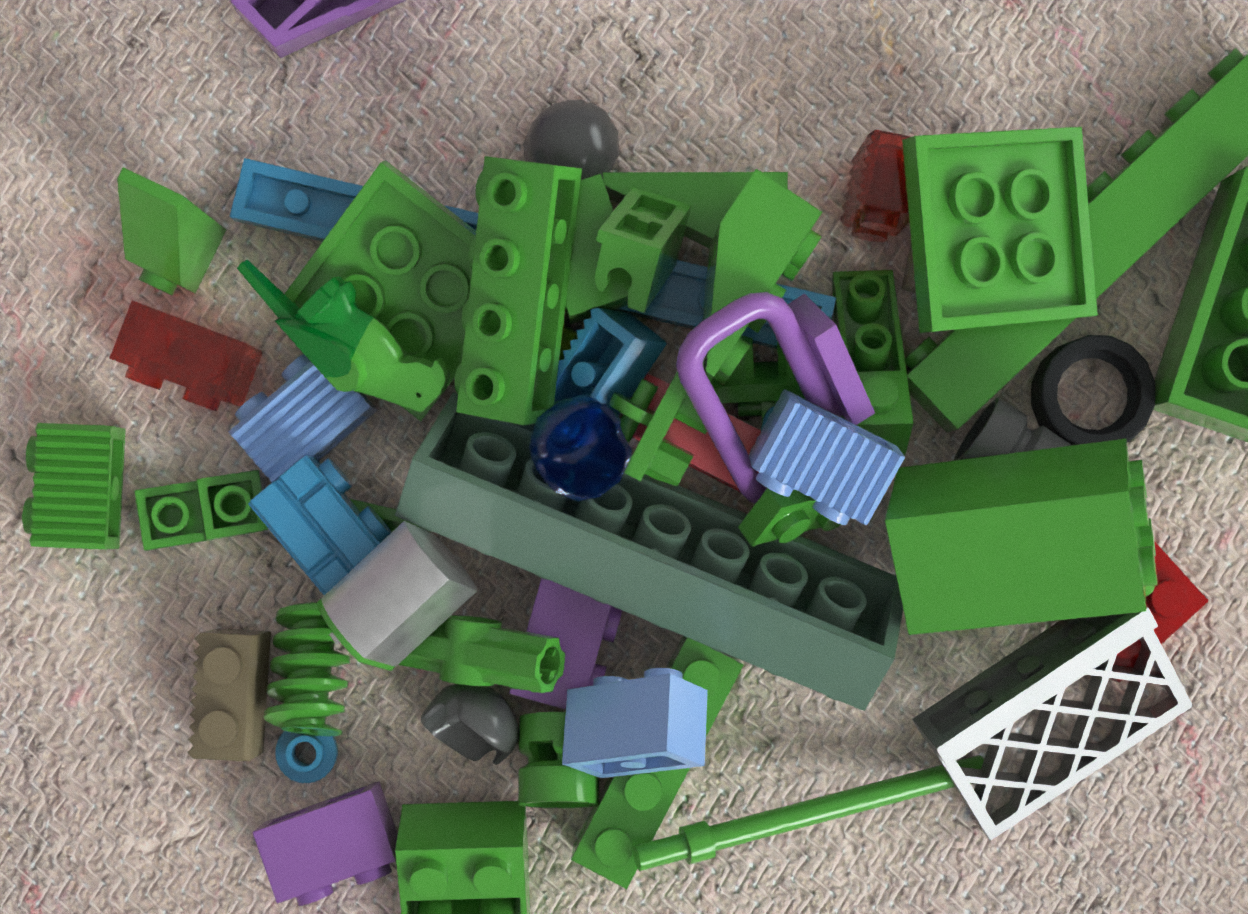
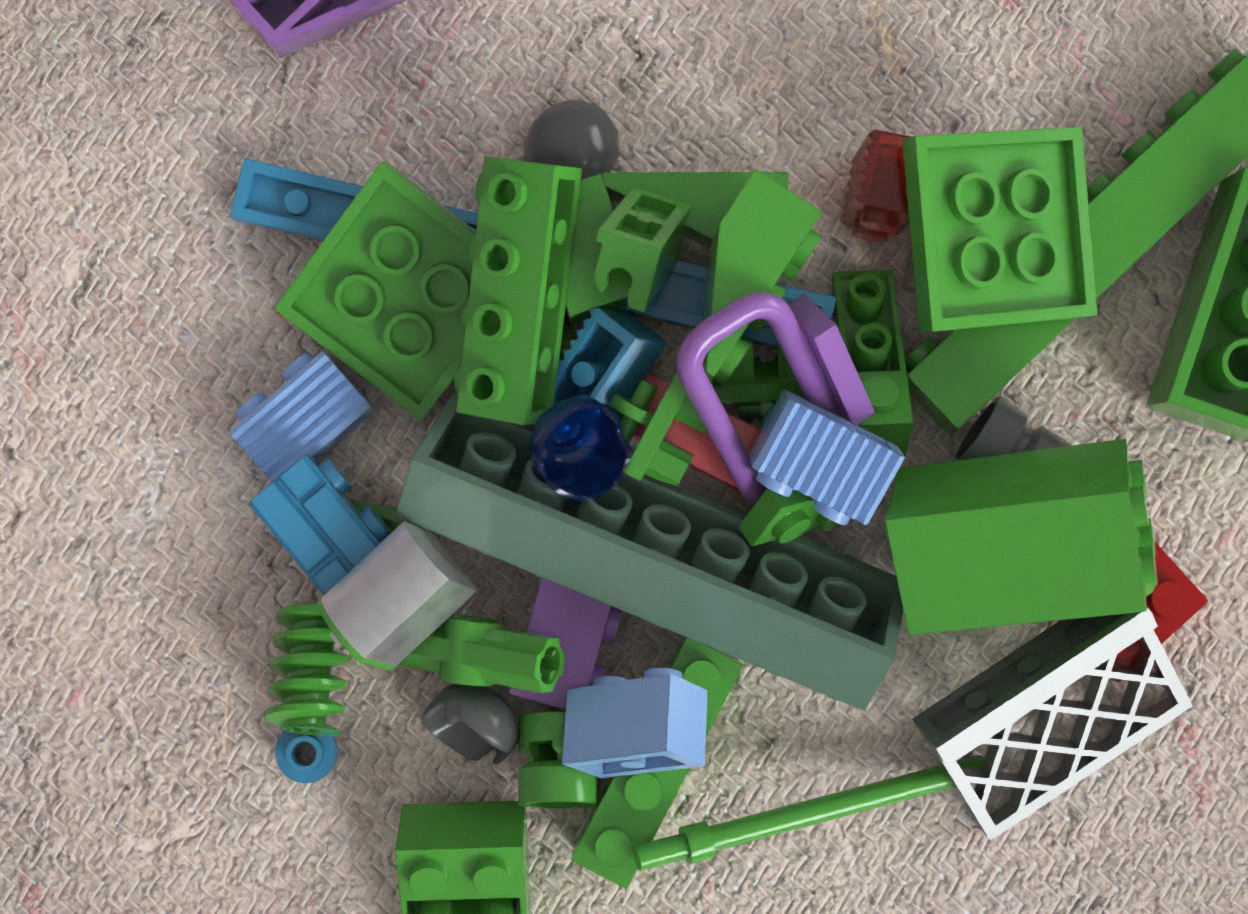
(75, 486): bright green brick -> none
(165, 234): bright green slope -> none
(187, 354): clear red brick -> none
(198, 510): bright green slope -> none
(230, 694): dark tan brick -> none
(328, 844): medium lavender brick -> none
(351, 345): animal -> none
(1124, 358): black tyre -> none

